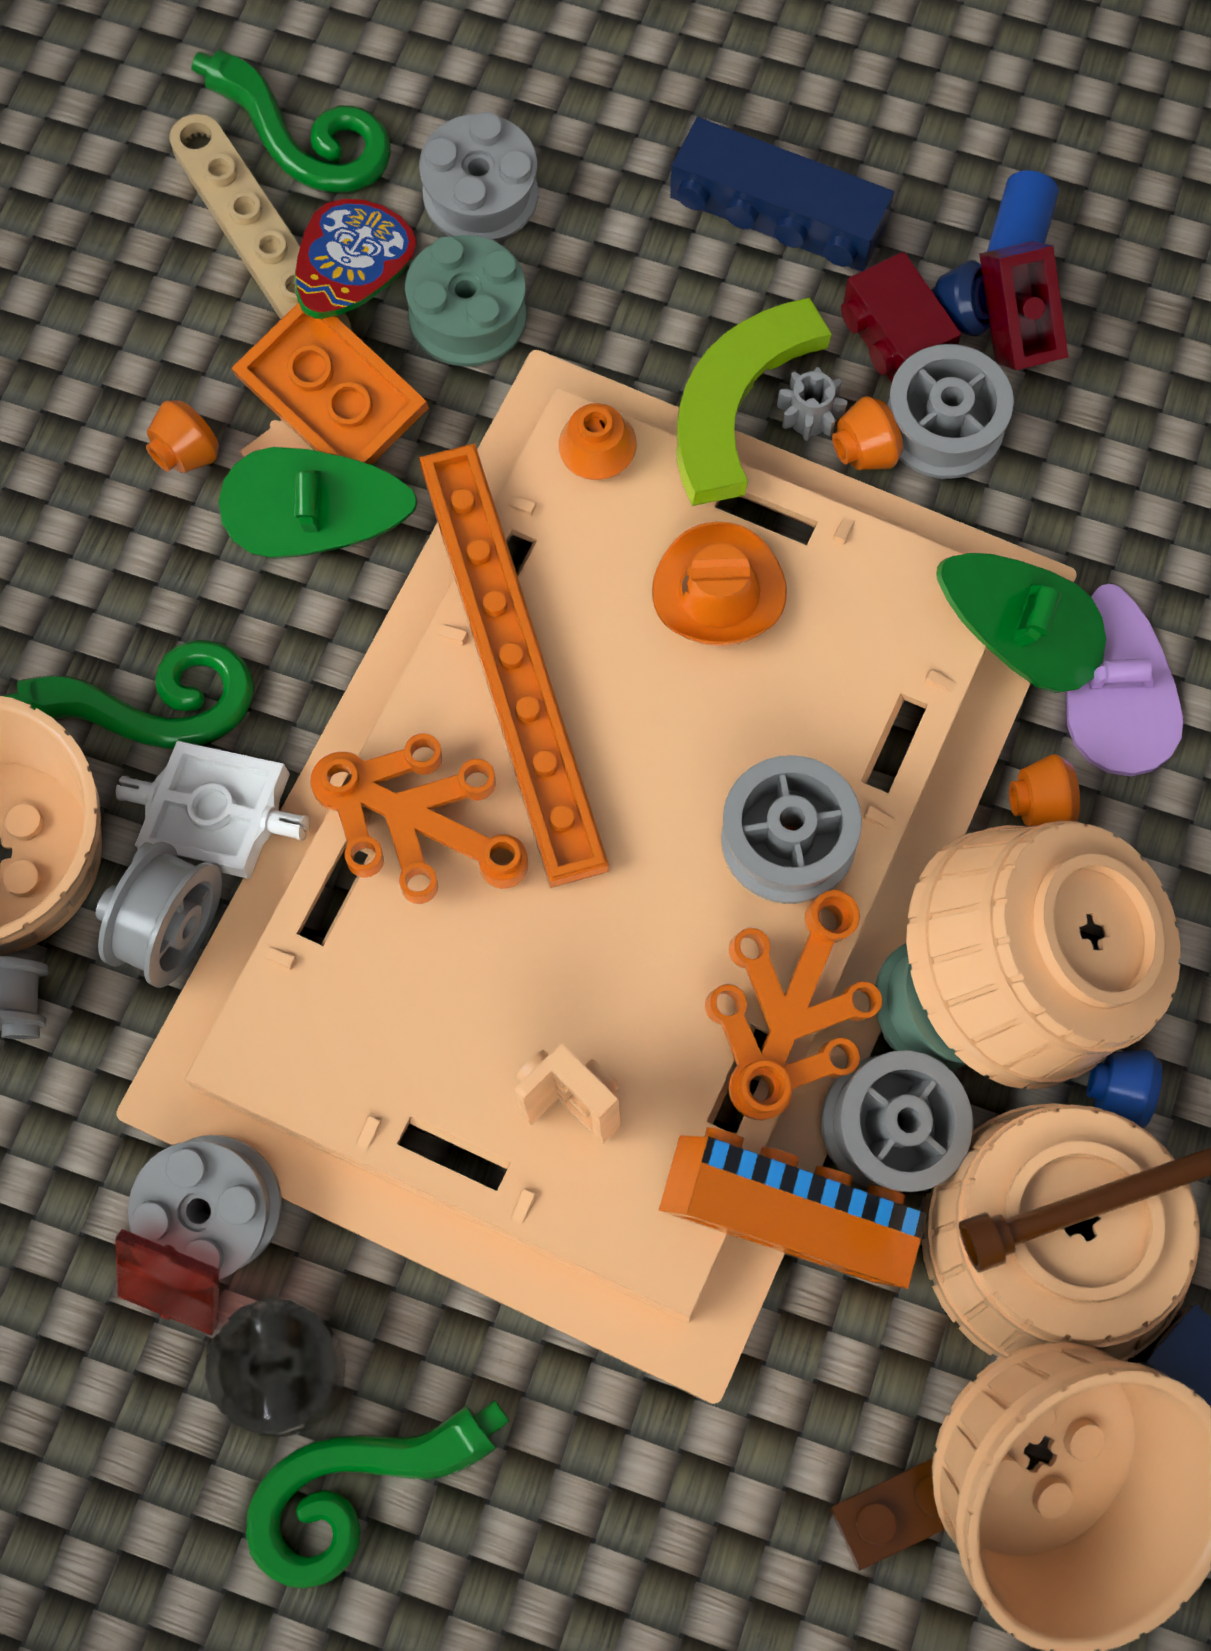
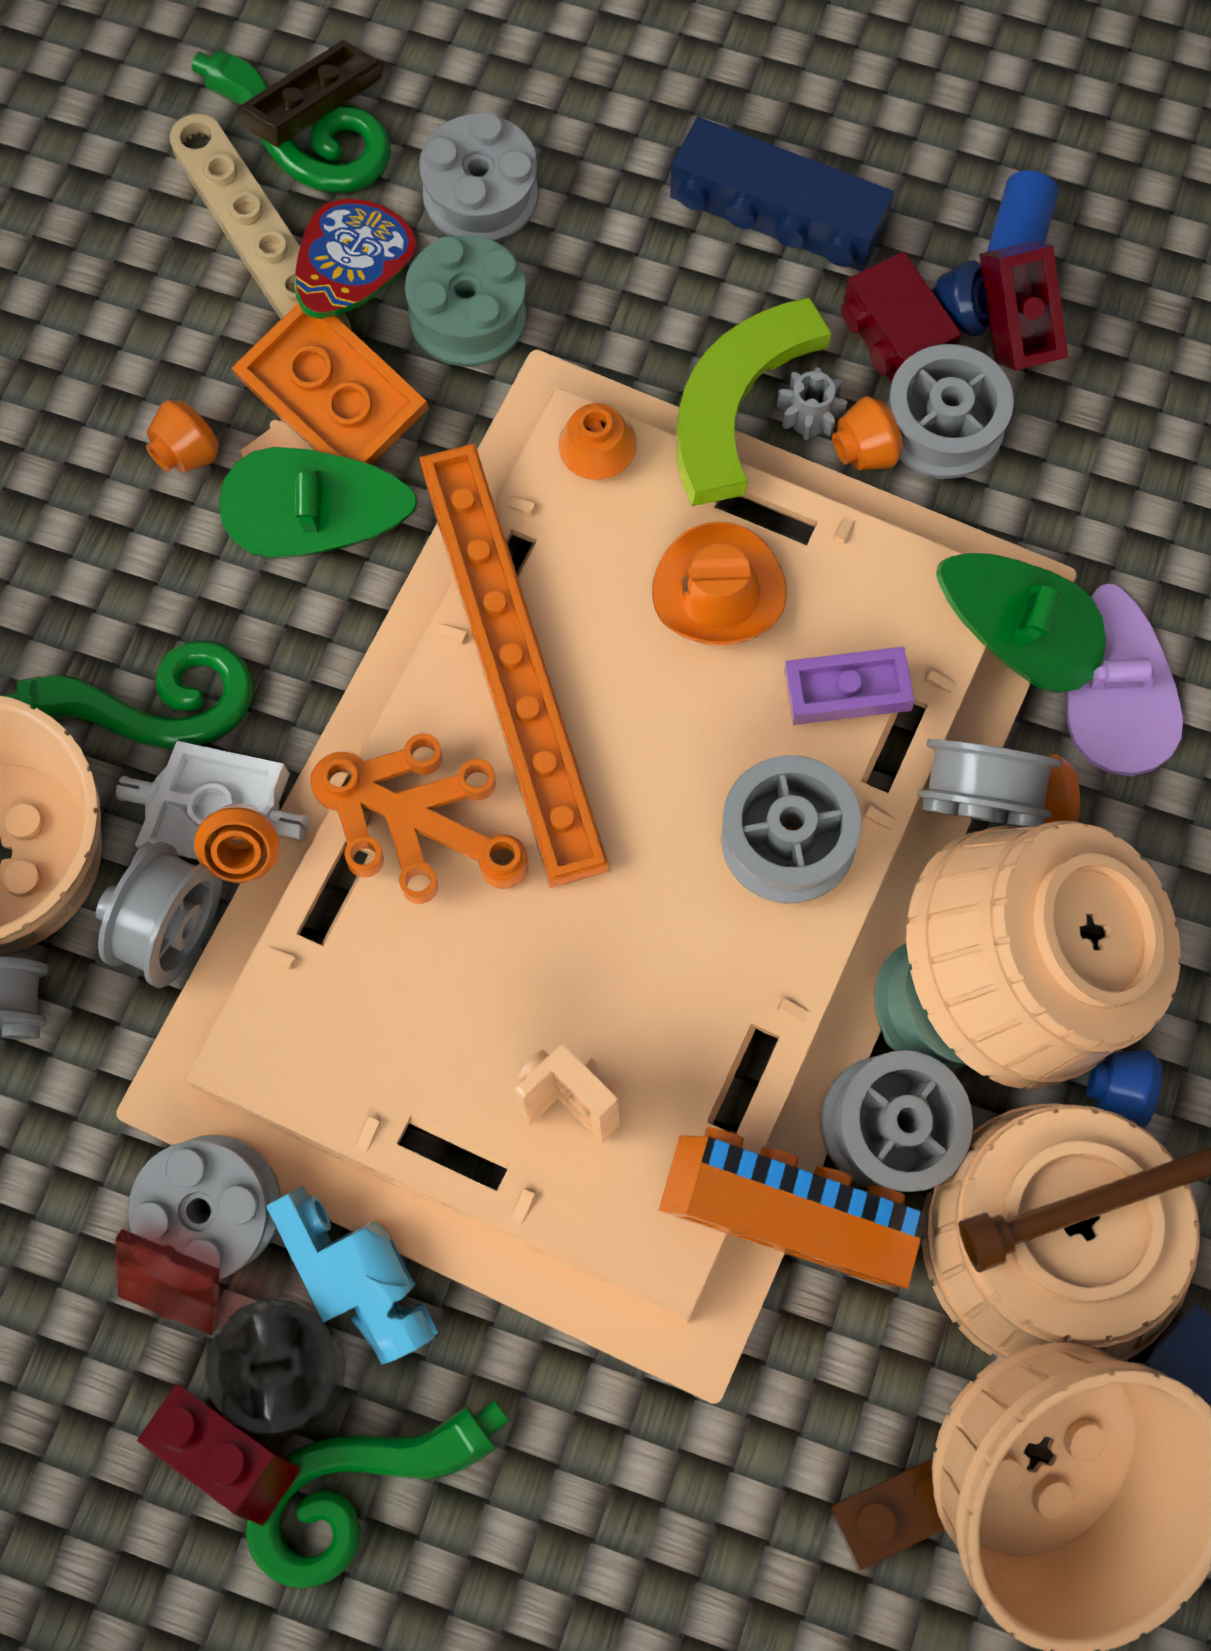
(219, 1455): none -> dark red brick
(237, 843): none -> orange cone
(309, 93): none -> dark brown tile
(353, 1272): none -> medium azure plate
(789, 1012): orange plant -> none
(848, 685): none -> medium lavender plate
(988, 783): none -> light grey wheel

